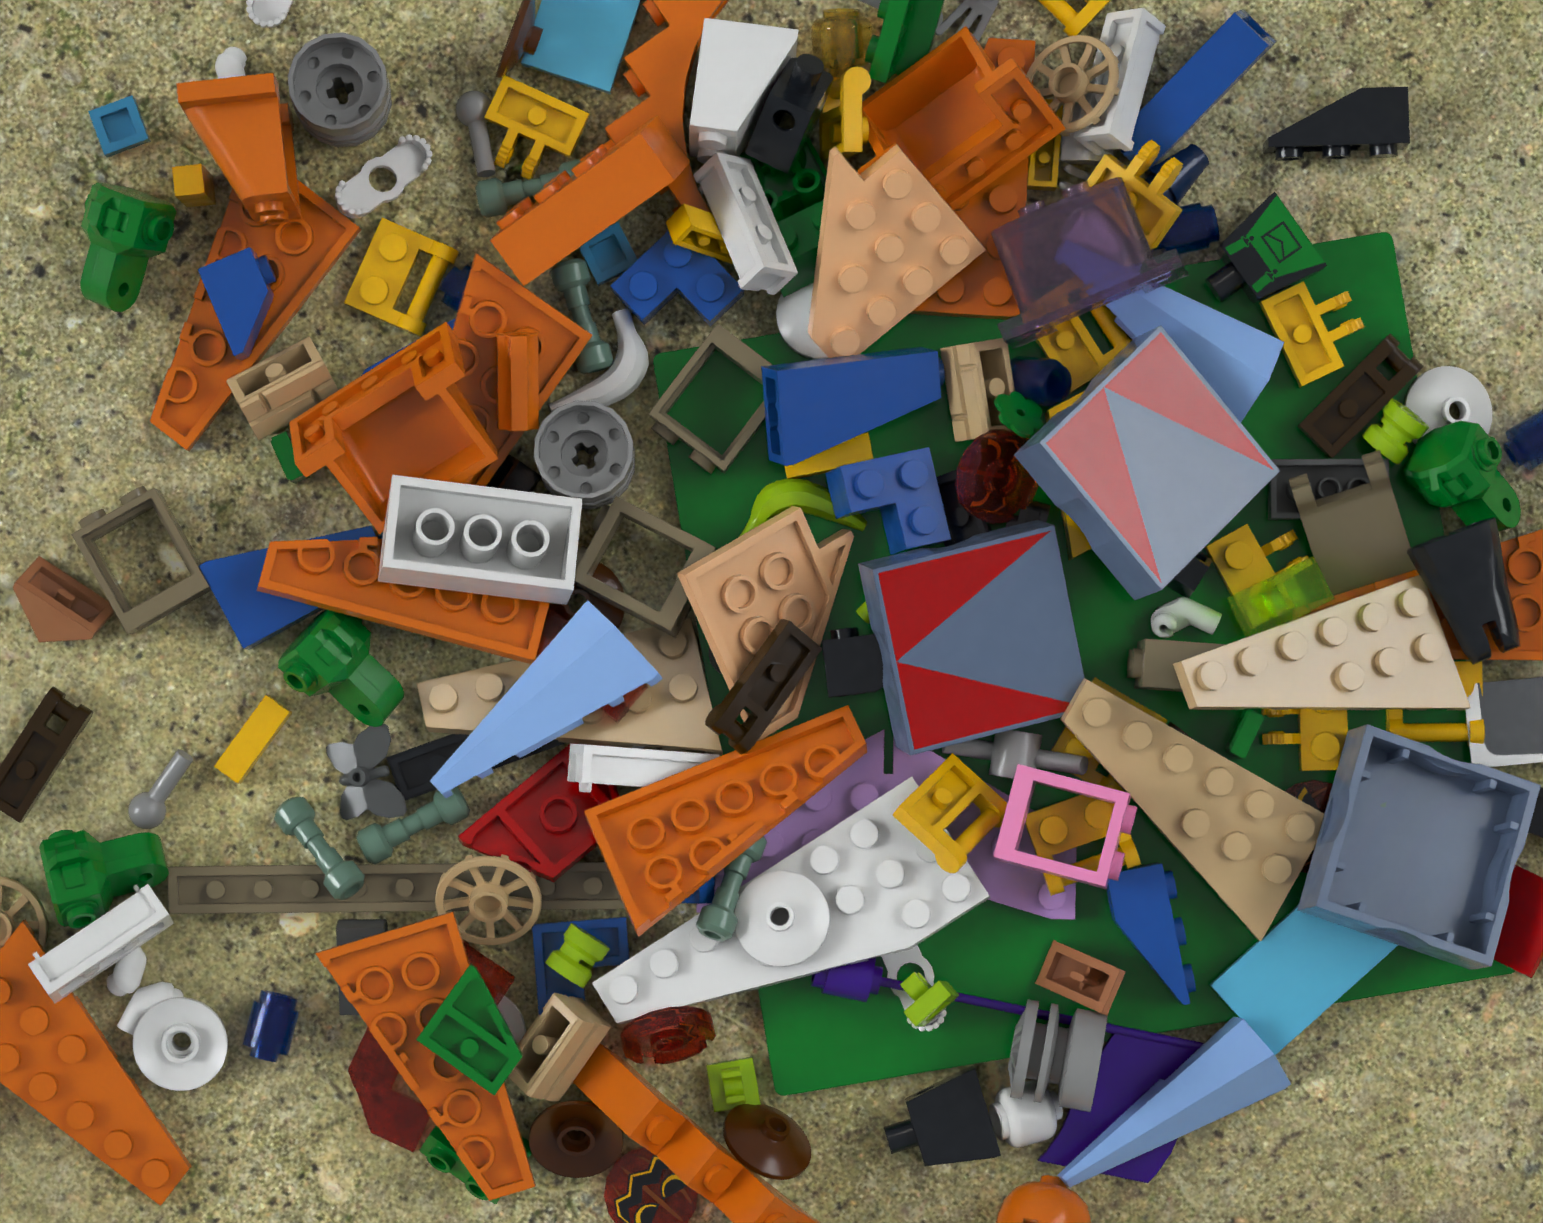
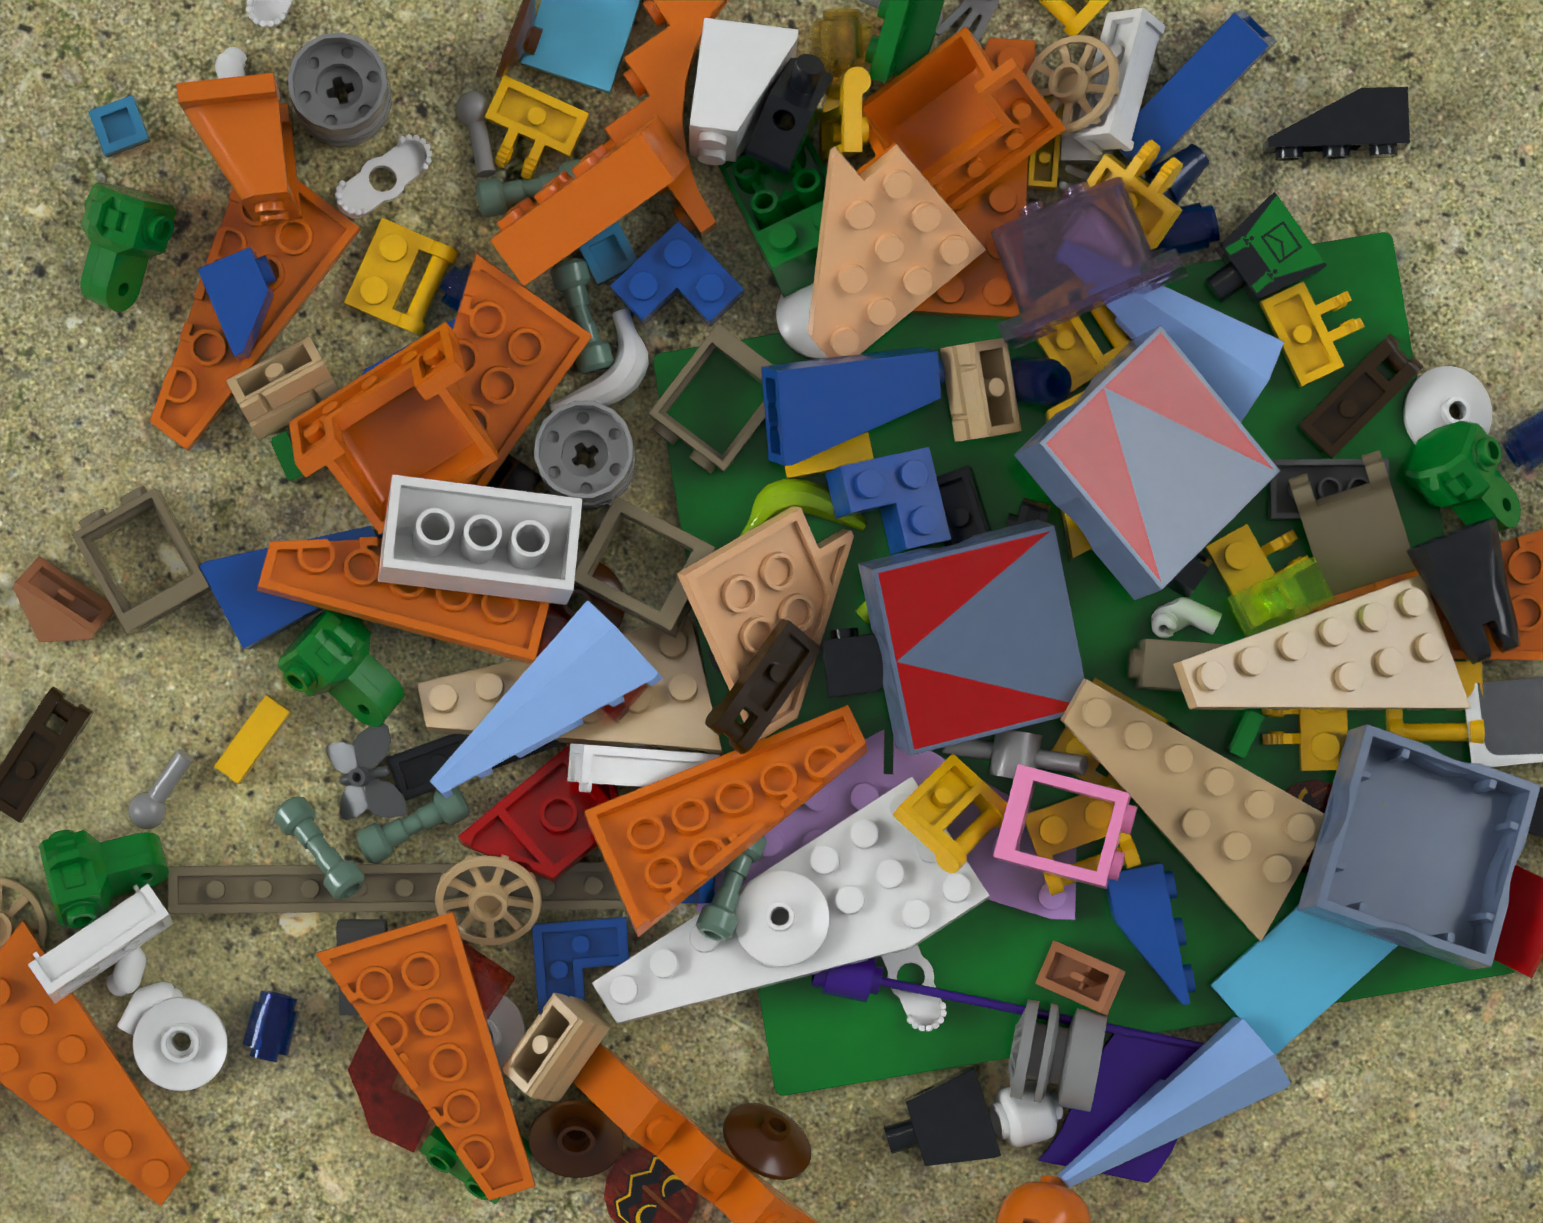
(193, 185): yellow piece -> none
(473, 1033): green wing -> none
(517, 381): orange axle -> none
(577, 955): lime wheel -> none
(668, 1034): clear red tile -> none
(698, 232): yellow piece -> none
(733, 1083): lime tile -> none
(746, 223): white container -> none
(928, 999): lime tile -> none
(992, 480): clear red tile -> none
(1019, 414): green plant -> none
(1398, 427): lime wheel -> none

